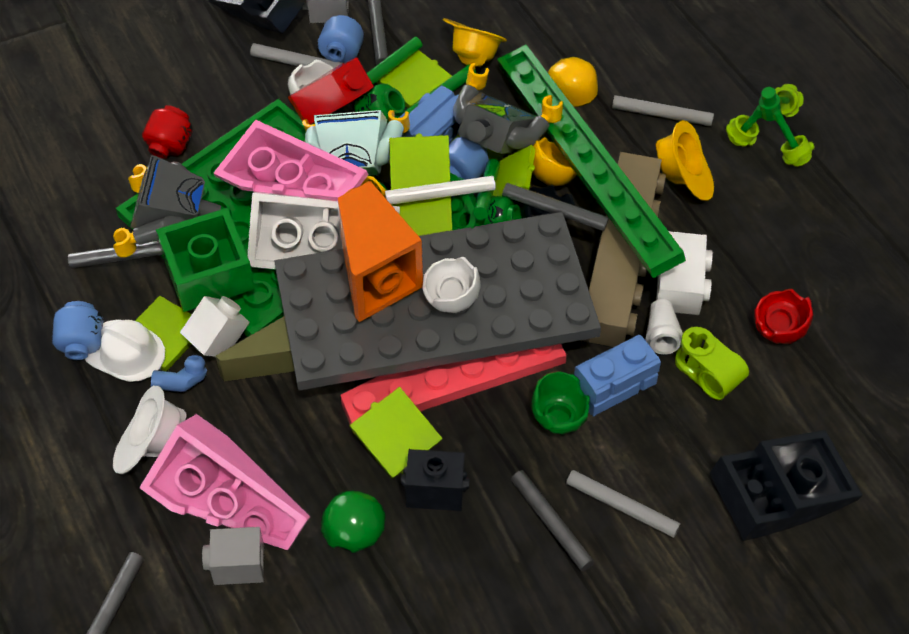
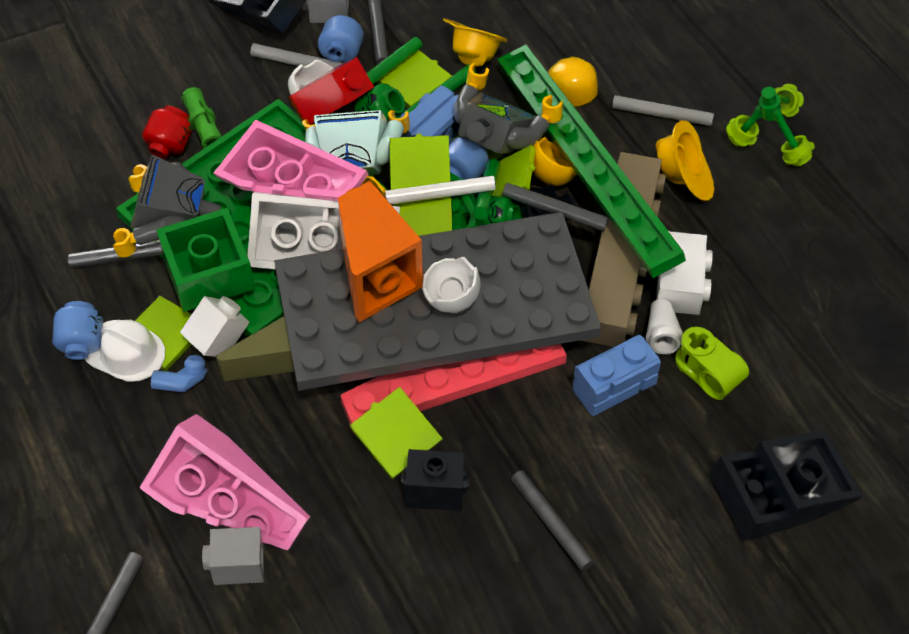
(148, 430): white piece -> none
(200, 116): none -> bright green pin
(353, 521): green hair -> none
(560, 403): green hair -> none
(623, 503): light grey bar -> none
(783, 316): red hair -> none

